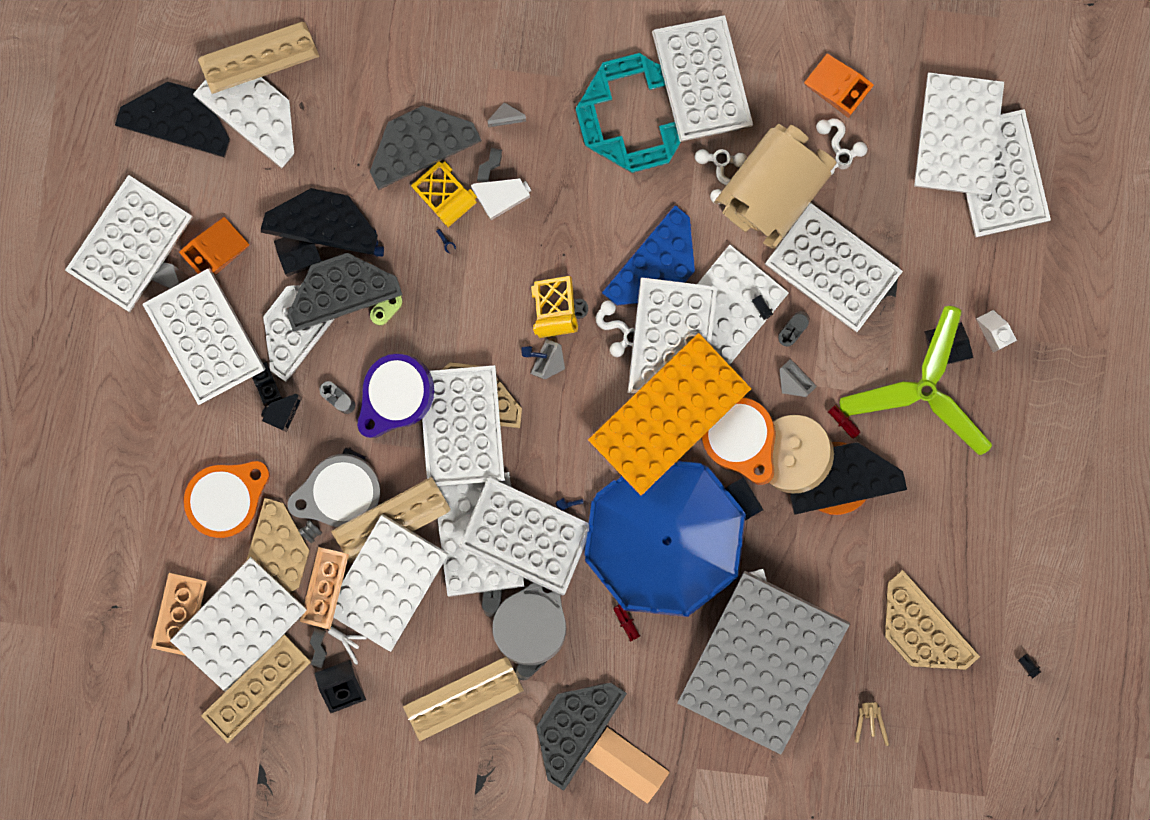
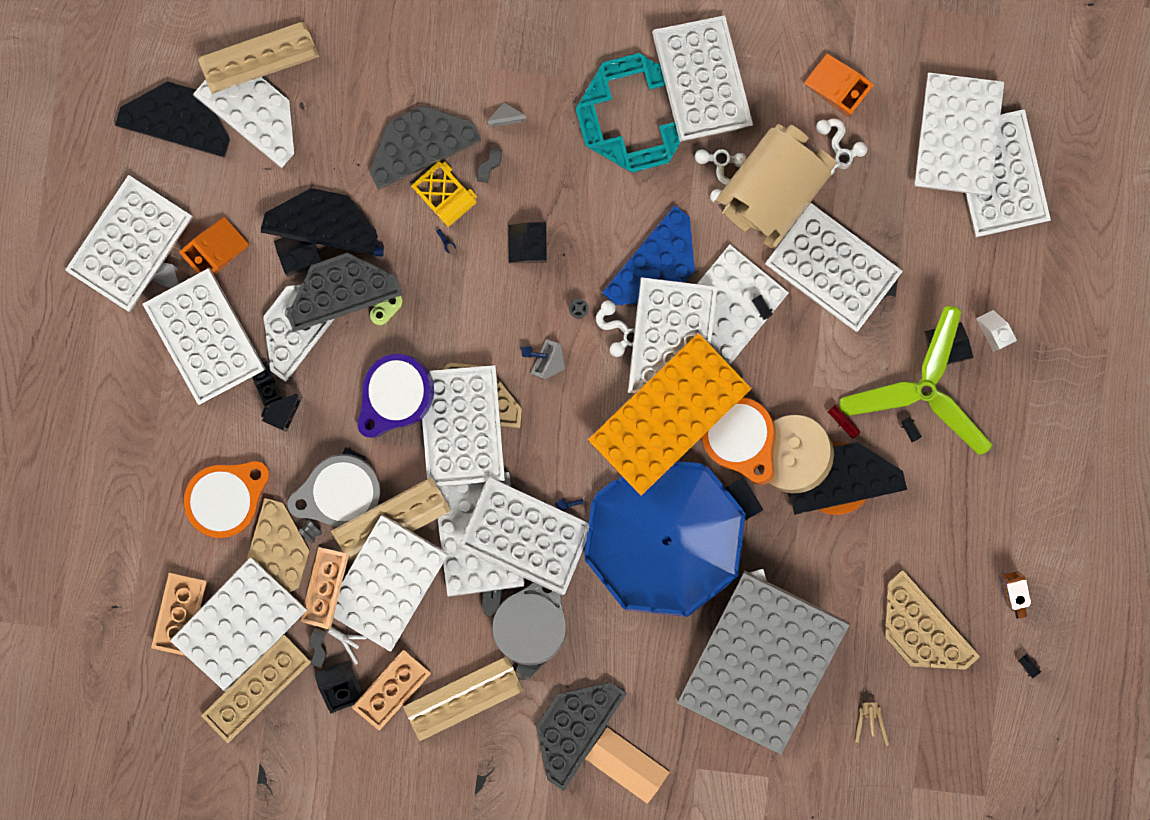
(344, 403): piece -> none
(391, 690): none -> light nougat slope
(501, 196): white slope -> none
(527, 242): none -> black slope
(554, 322): yellow piece -> none
(626, 623): dark red axle -> none
(789, 336): dark grey piece -> none
(795, 381): light grey slope -> none
(911, 429): none -> black pin
(1015, 585): none -> torso

